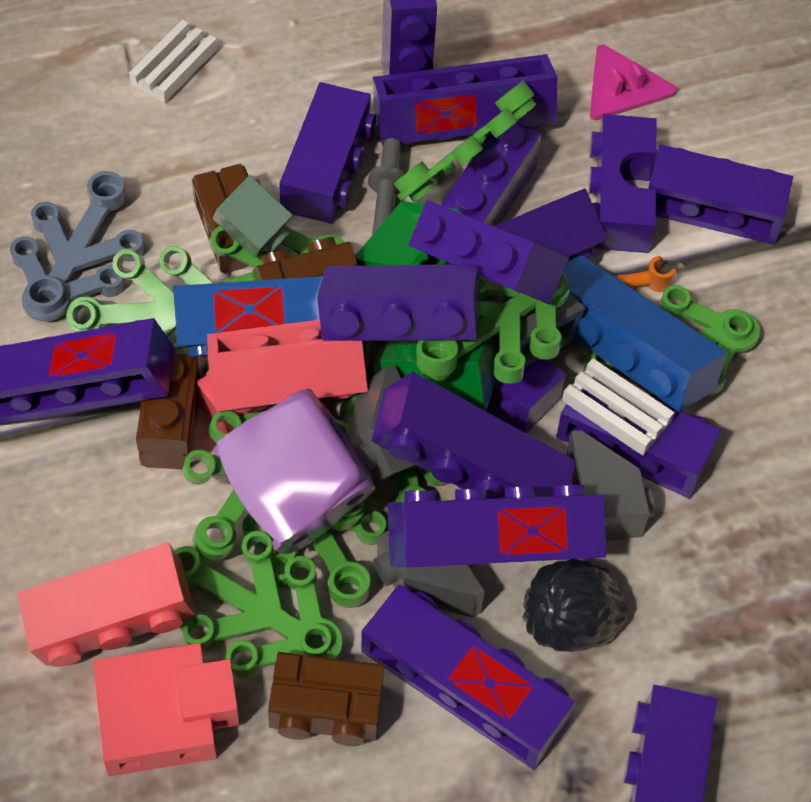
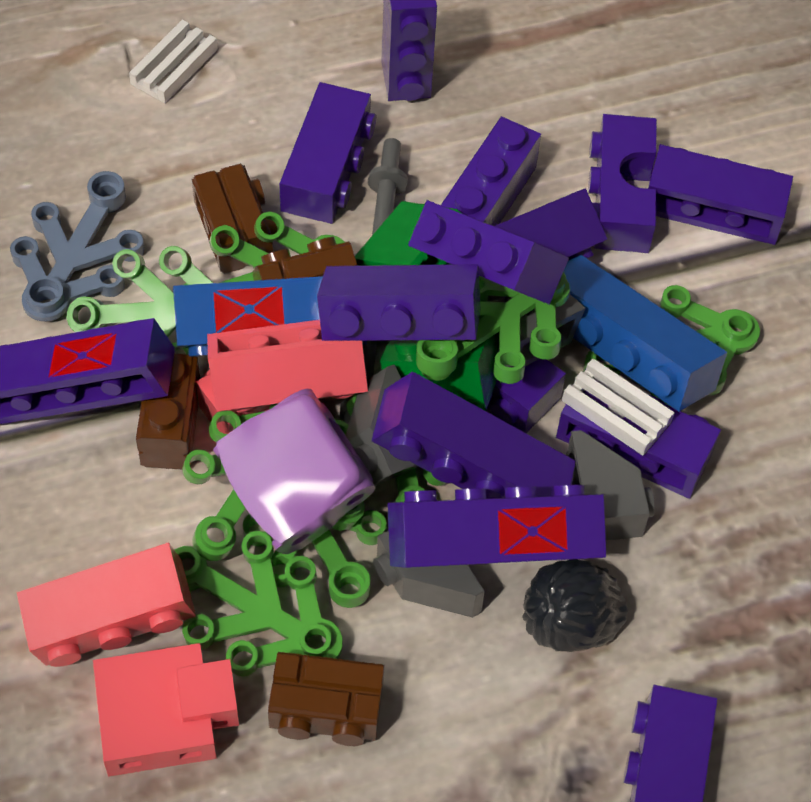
(253, 218): sand green brick -> none
(460, 98): dark purple brick -> none
(467, 675): dark purple brick -> none
(512, 106): bright green plant -> none
(624, 84): dark pink piece -> none
(651, 278): orange piece -> none

